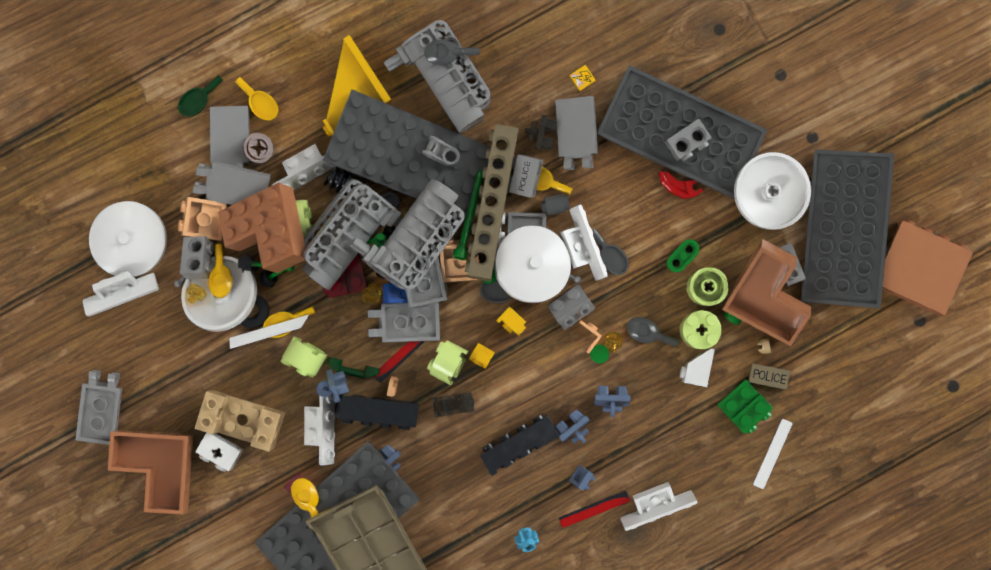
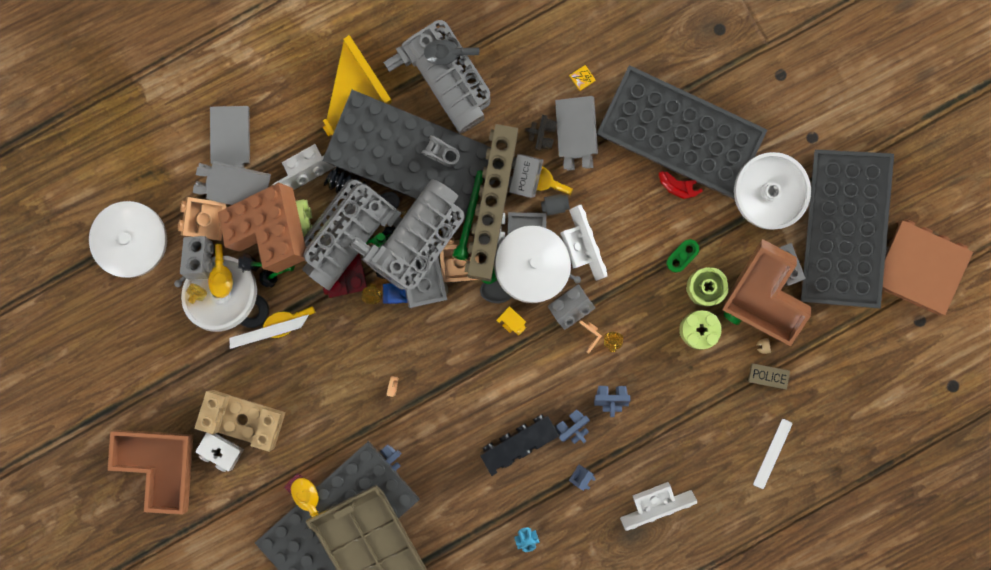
(99, 408): light grey tile -> none
(118, 291): white bracket -> none
(197, 98): dark green piece -> none
(260, 102): yellow piece -> none
(264, 142): gear -> none
(303, 357): yellowish green brick -> none
(320, 428): white bracket -> none
(336, 365): dark green bar -> none
(336, 384): sand blue hips -> none
(377, 411): black wedge -> none
(398, 359): red sticker -> none
(405, 324): light grey tile -> none
(447, 362): yellowish green brick -> none
(453, 404): clear smoke brick -> none
(481, 355): yellow brick -> none
(594, 509): red sticker -> none
(599, 354): green tile -> none
(612, 256): dark grey piece -> none
(646, 331): dark grey piece -> none
(685, 137): light grey brick -> none
(698, 369): white slope -> none
(745, 407): green plate -> none

